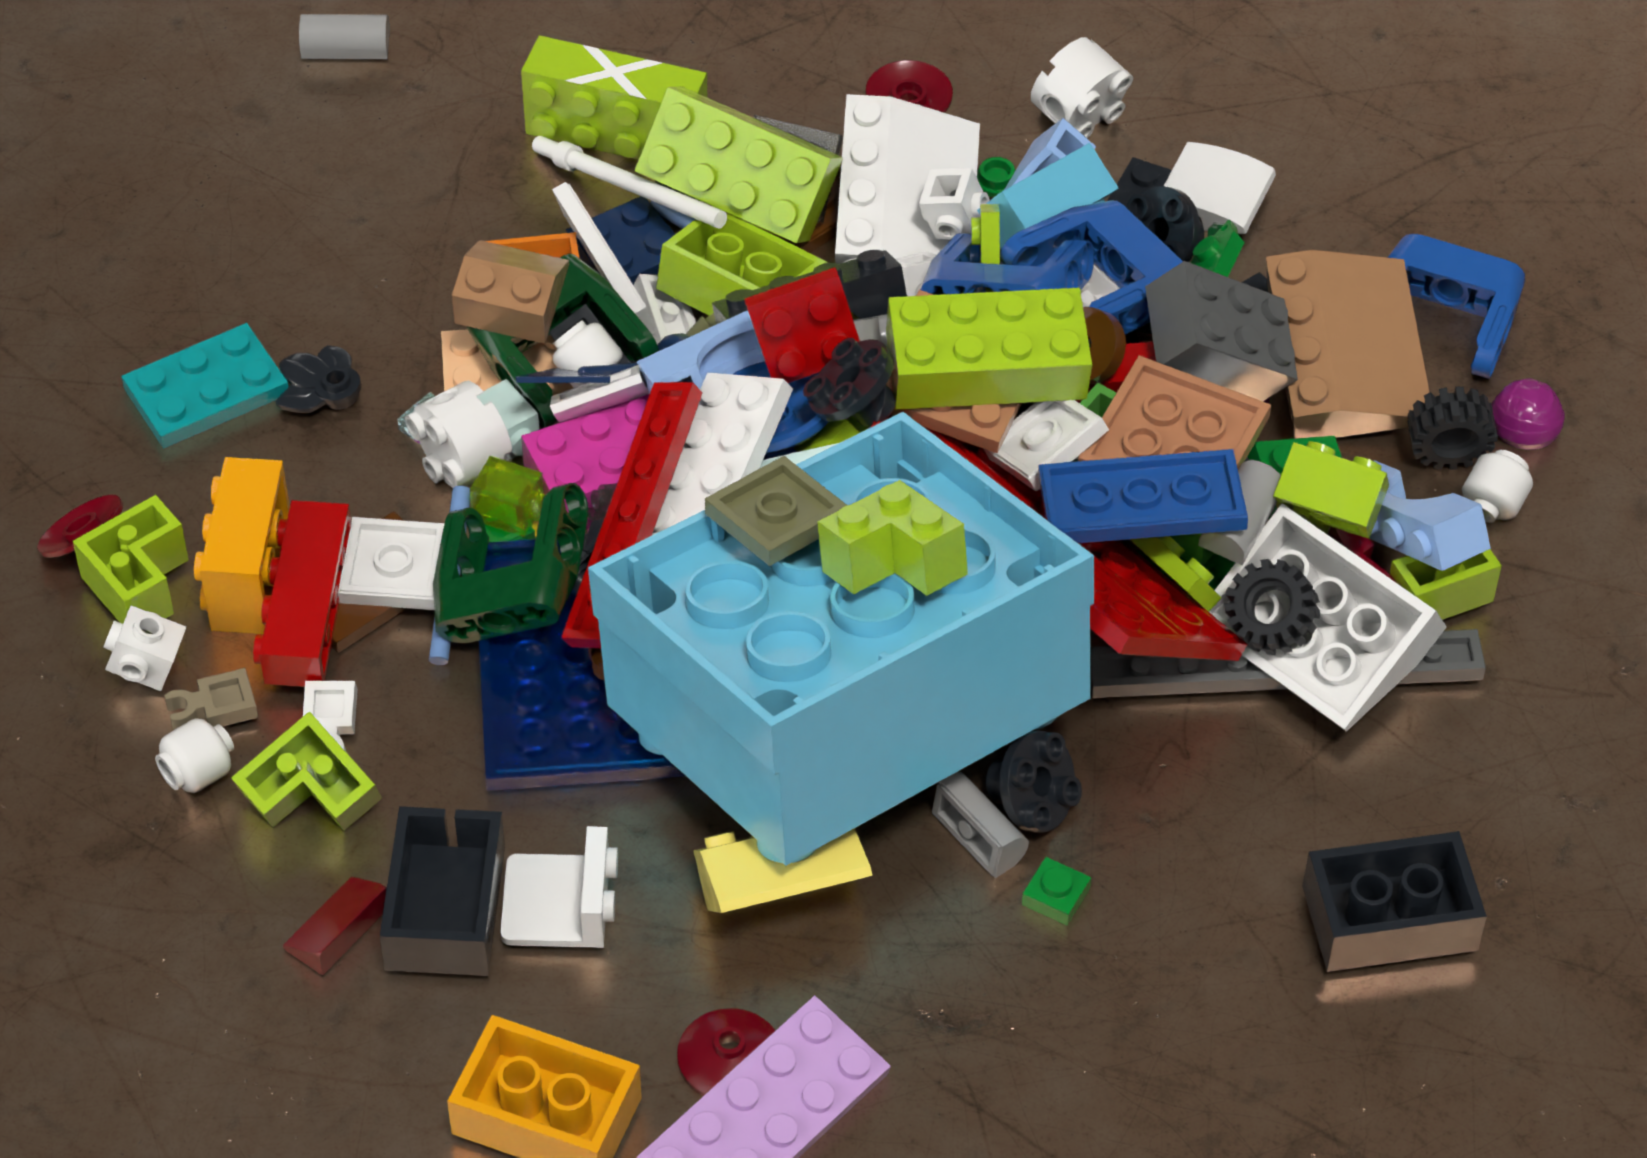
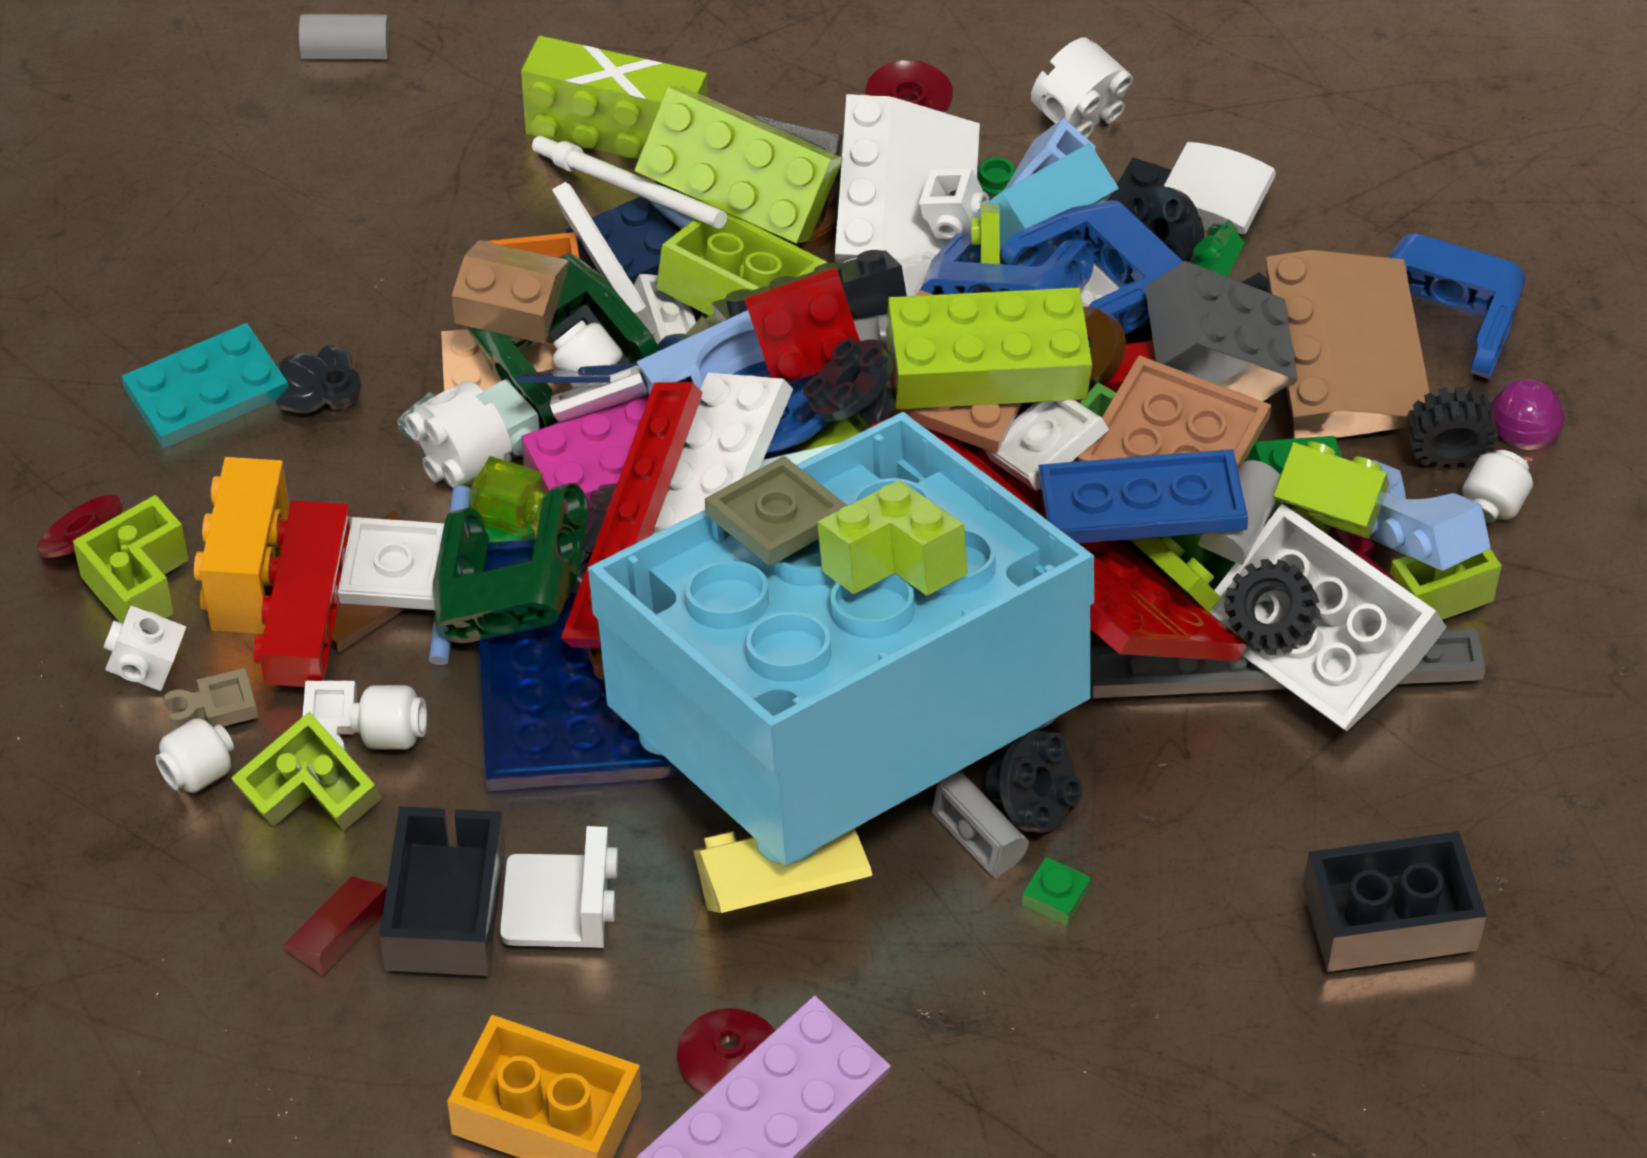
(389, 717): none -> white head

